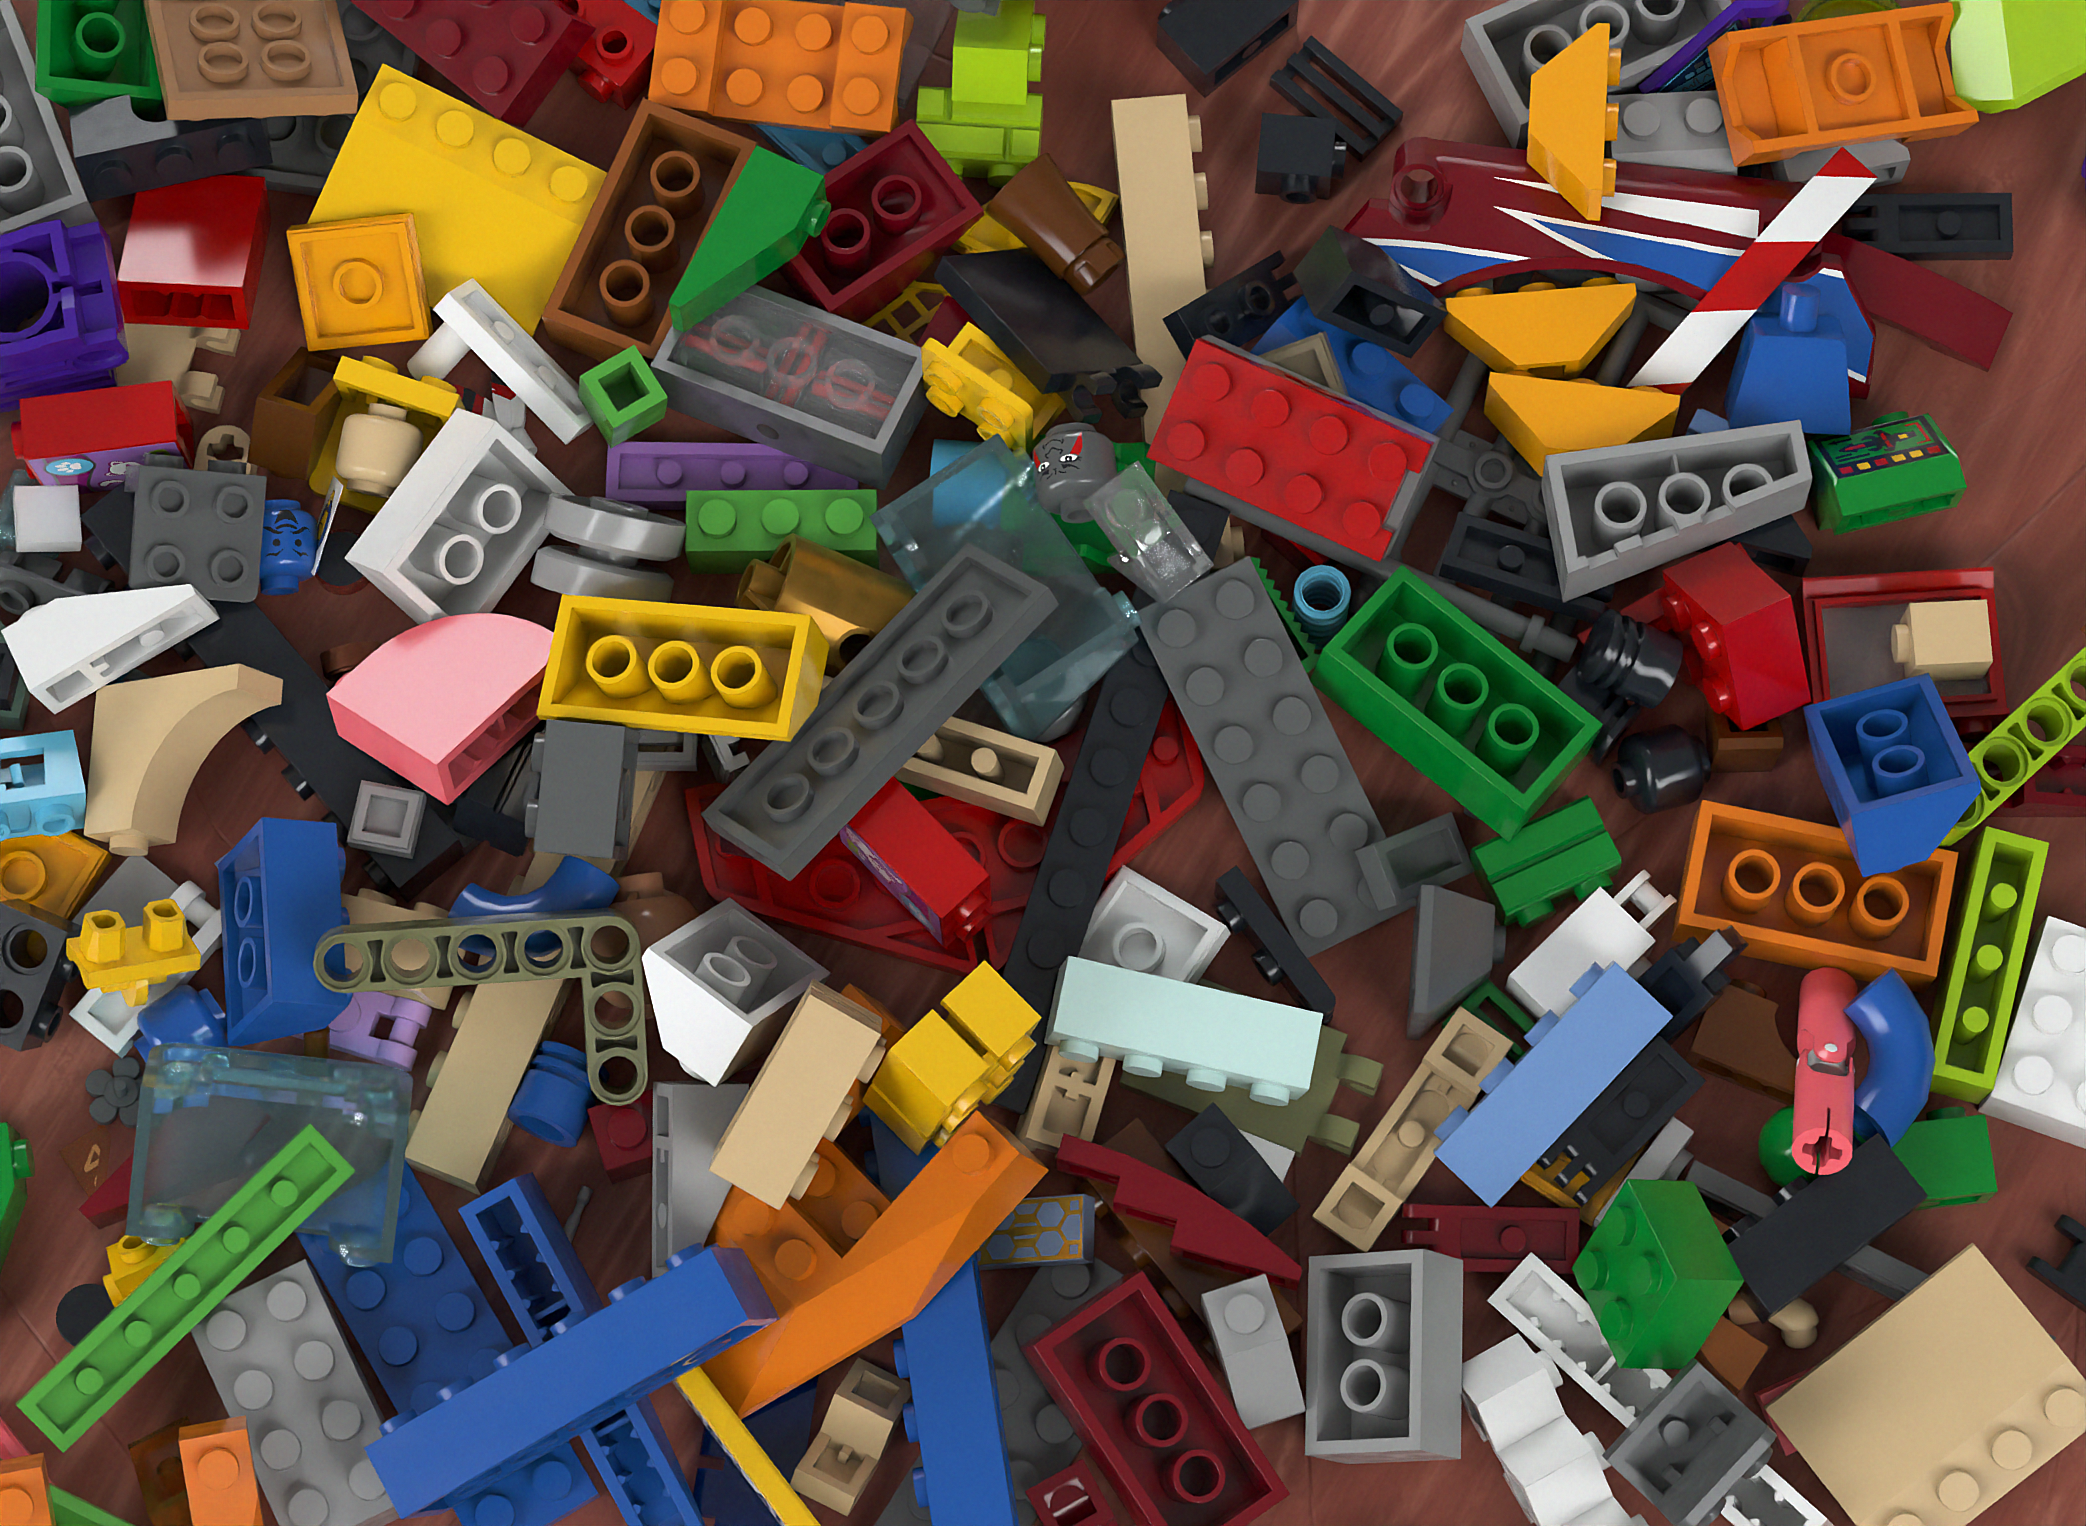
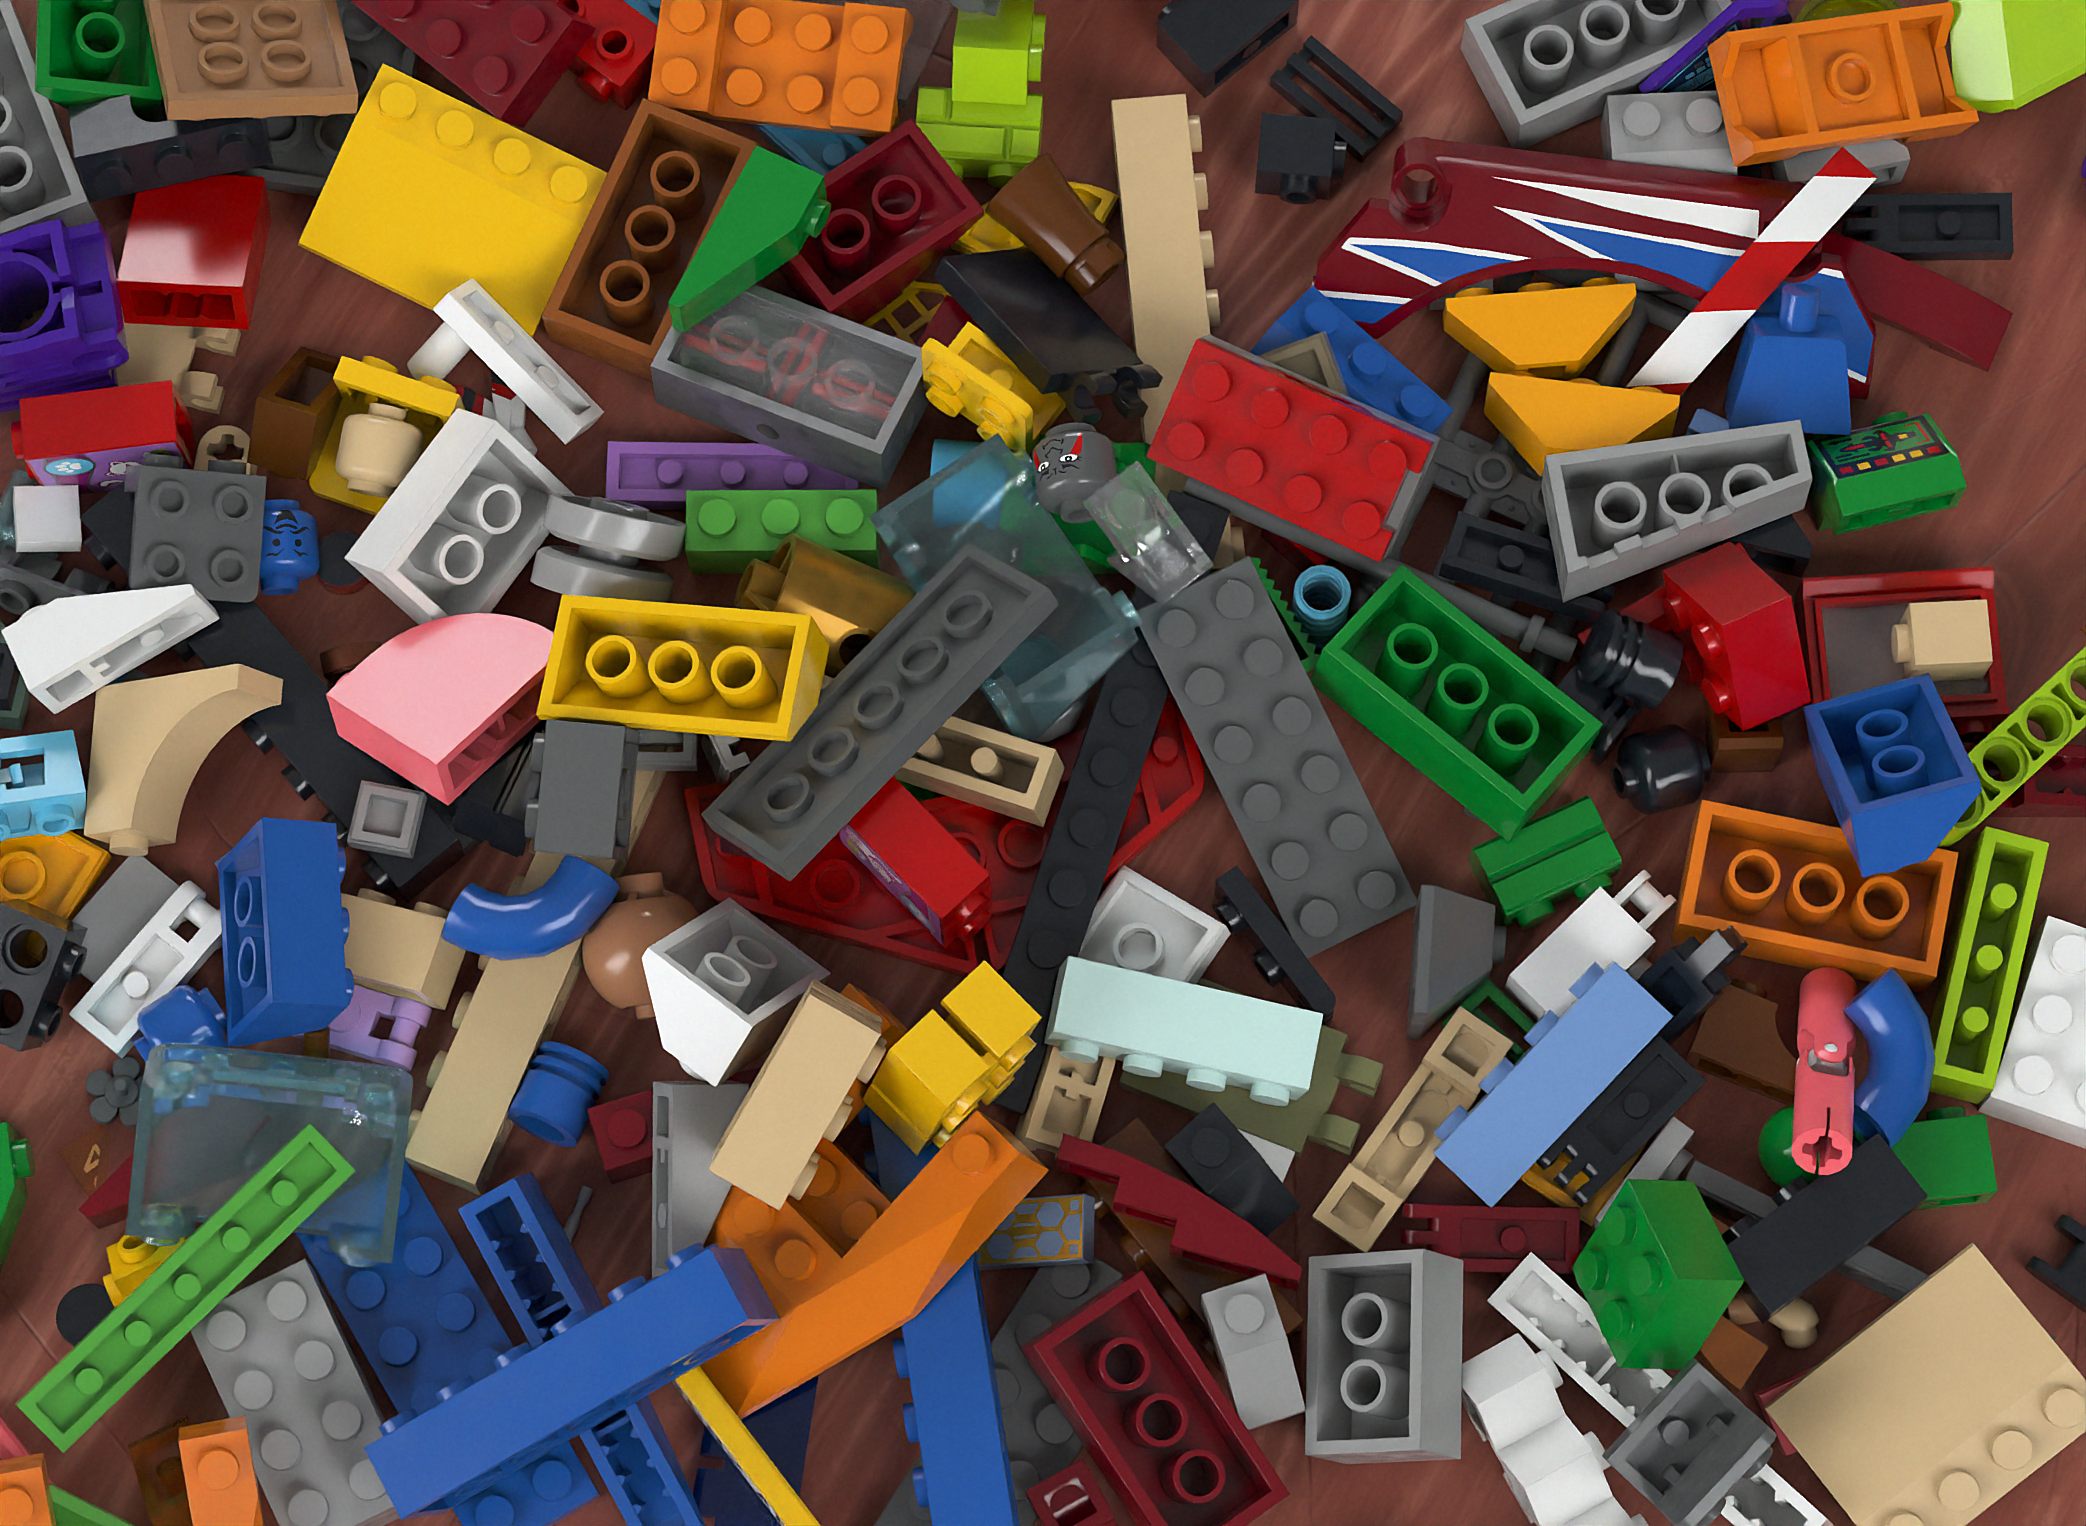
(134, 956): yellow hips -> none
(326, 517): white sticker -> none
(360, 282): light orange tile -> none
(513, 964): olive beam -> none
(622, 396): bright green brick -> none
(852, 1437): tan slope -> none
(1235, 308): black hinge -> none
(1367, 293): black slope -> none
(1415, 857): dark grey tile -> none
(1574, 121): light orange slope -> none

